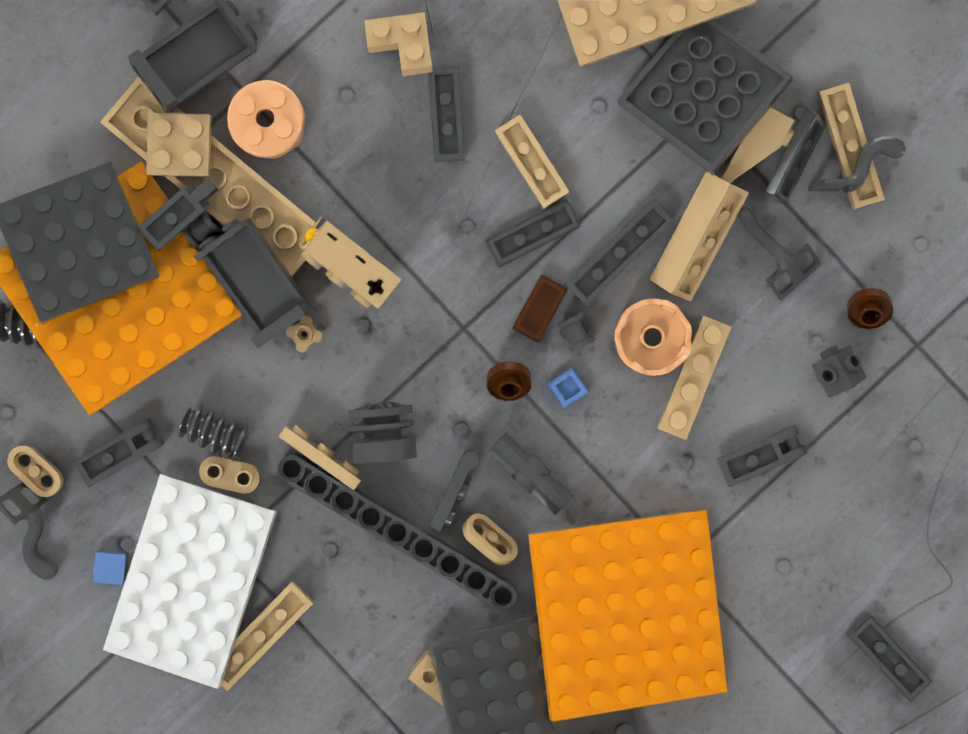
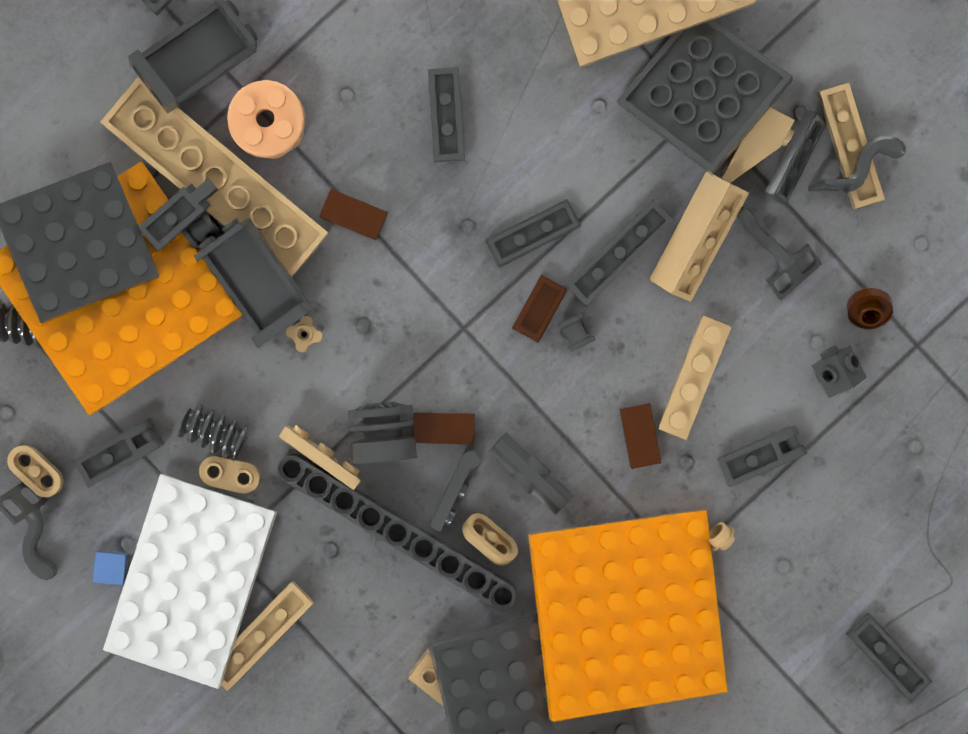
(178, 145): tan plate -> none
(347, 264): tan piece -> none
(353, 214): none -> reddish brown tile
(403, 33): tan plate -> none
(444, 428): none -> reddish brown tile
(509, 381): reddish brown plate -> none
(531, 161): tan plate -> none
(567, 388): medium blue tile -> none
(640, 436): none -> reddish brown tile
(674, 333): light nougat plate -> none
(721, 536): none -> tan plate

